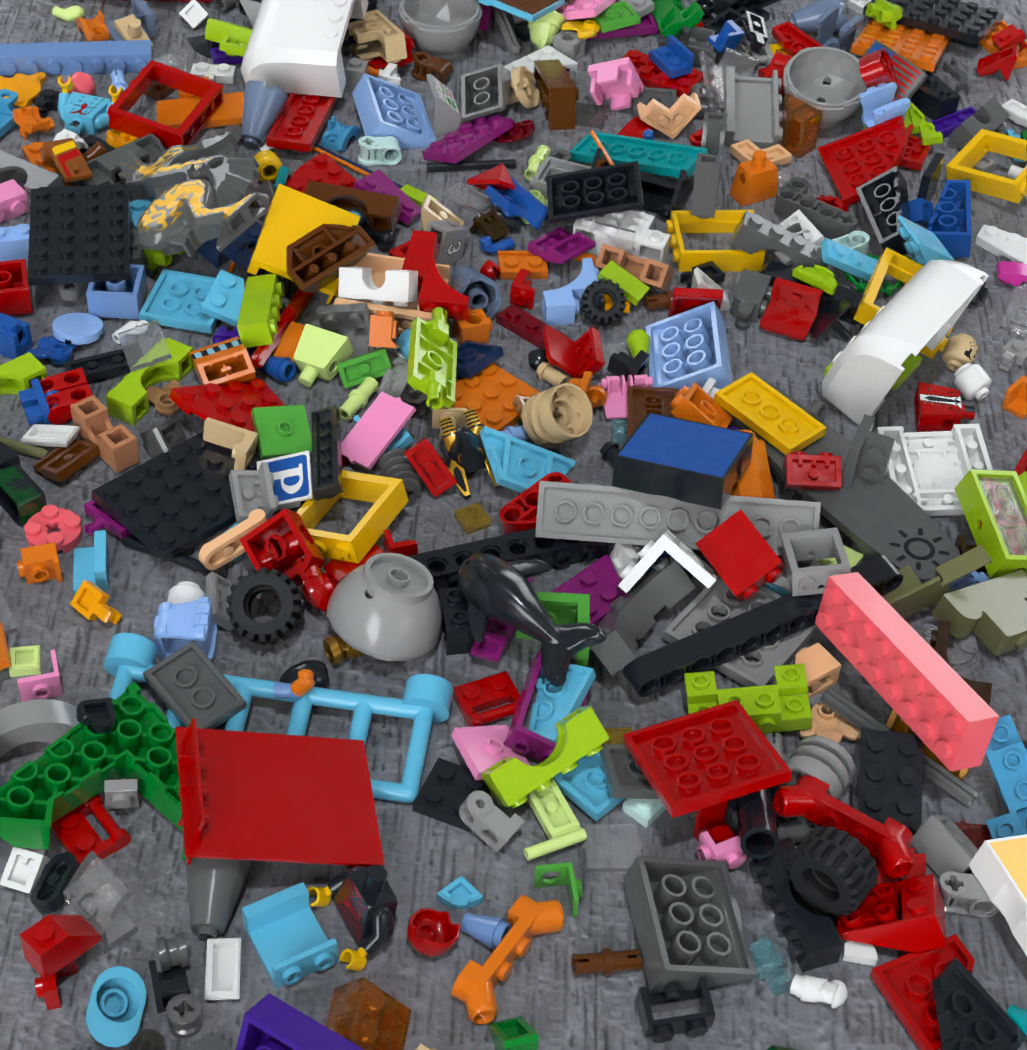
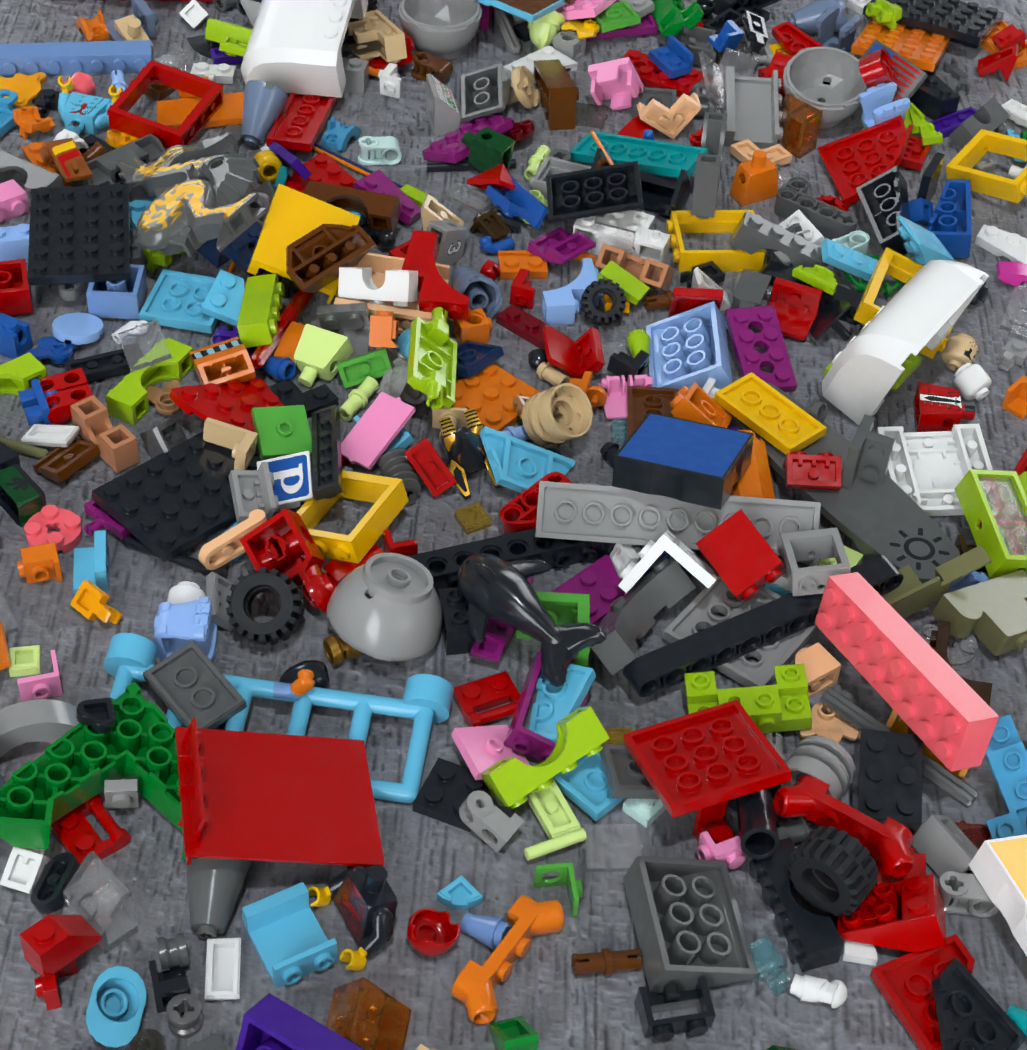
(68, 14): yellowish green arm -> none
(290, 160): none -> dark purple tile
(313, 399): none -> black plate
(392, 112): light blue slope -> none
(488, 149): none -> dark green torso
(770, 338): none -> magenta plate

